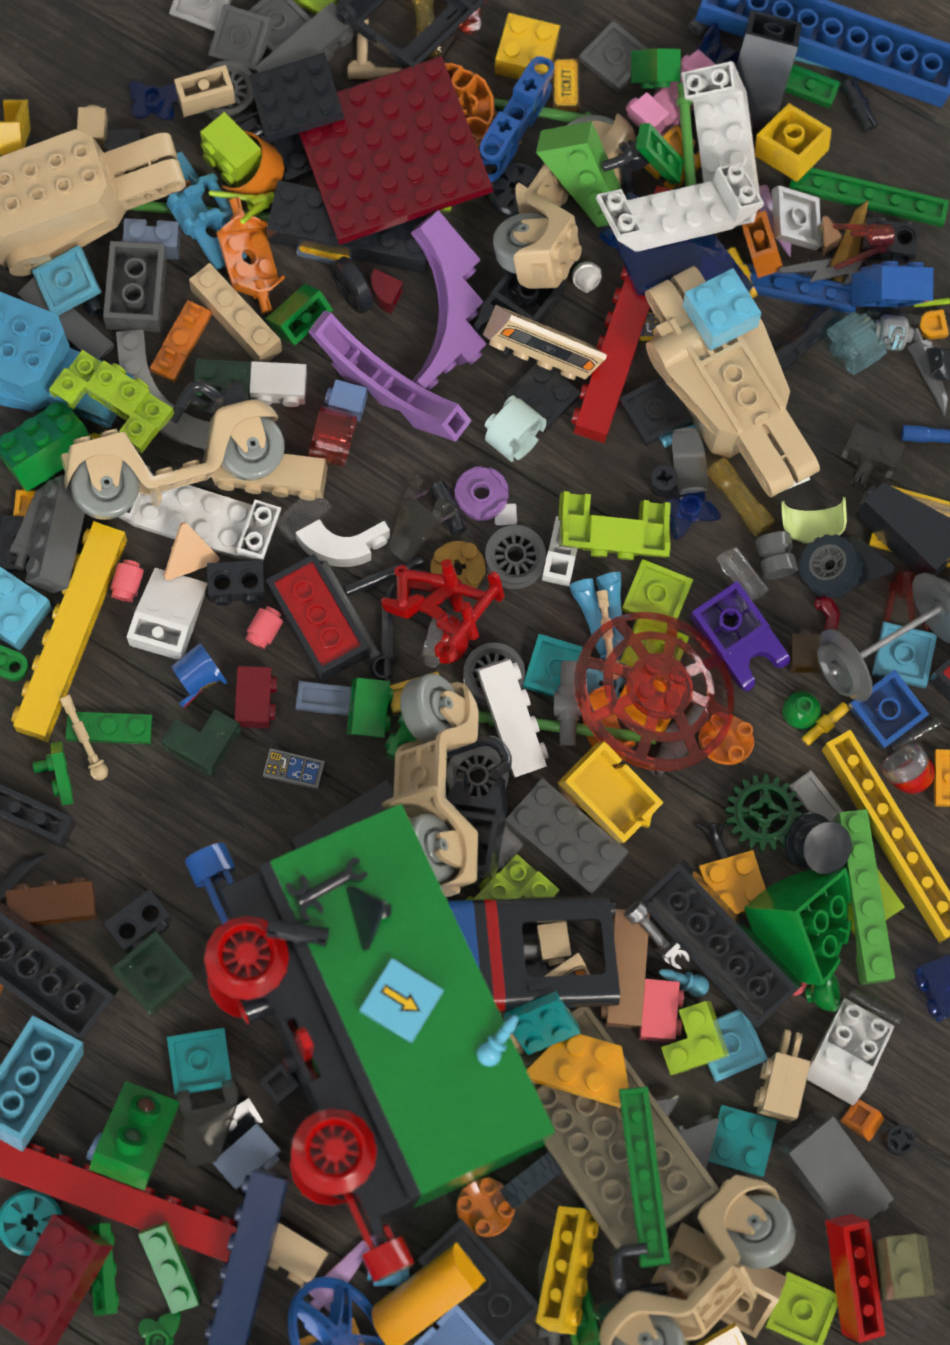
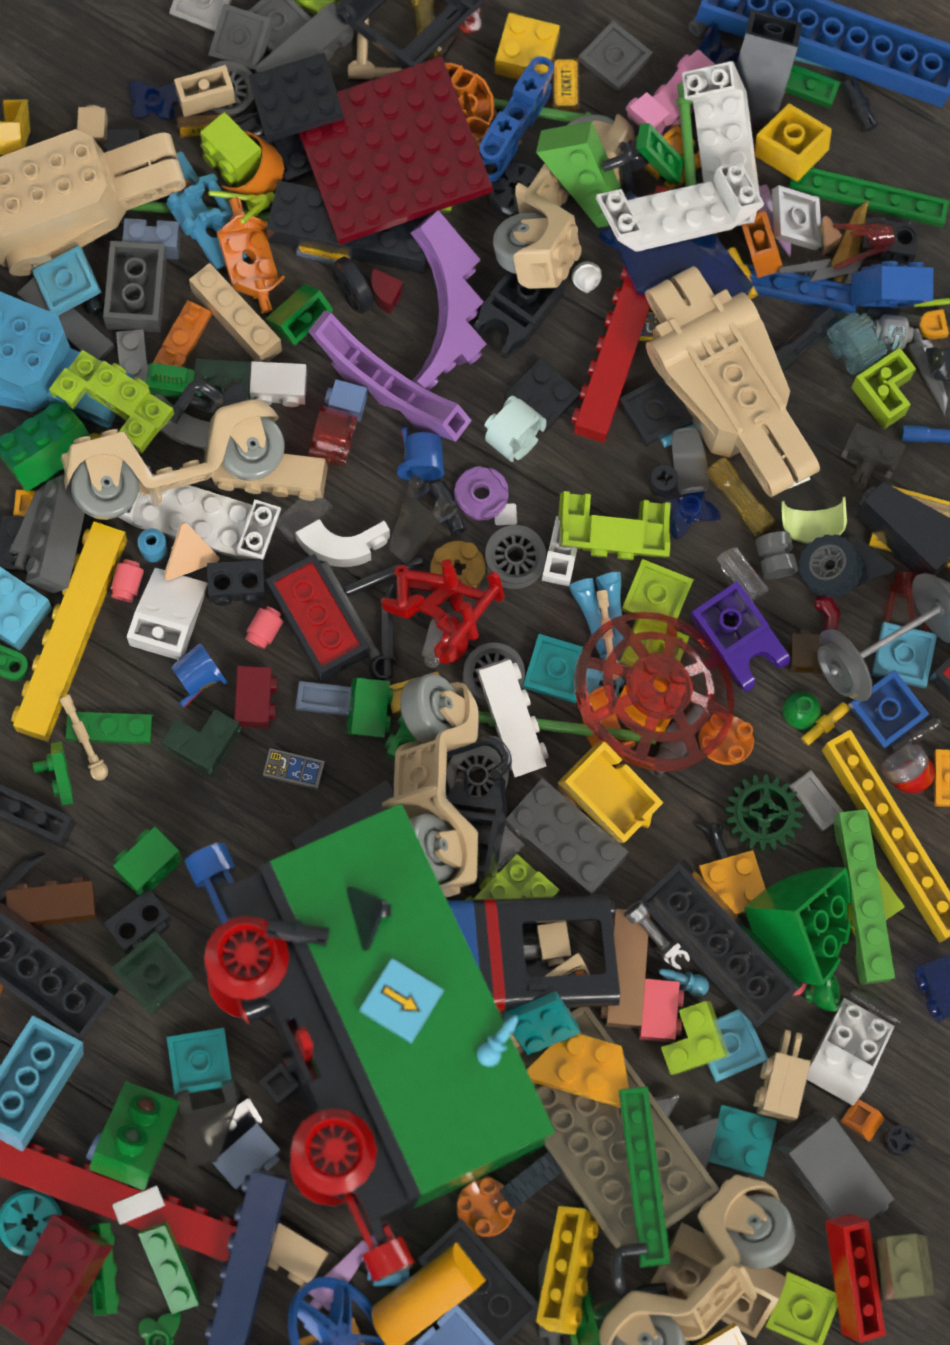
(138, 1205): none -> white sticker
(147, 861): none -> green brick
(154, 552): none -> dark azure brick
(168, 379): none -> green piece
(193, 125): none -> clear orange tile
(307, 898): black bar -> none
(422, 456): none -> blue hat
(542, 343): tan slope -> none
(566, 704): dark grey pin -> none
(655, 67): green brick -> none
(721, 309): medium azure brick -> none
(818, 843): black hat -> none
(880, 388): none -> lime brick

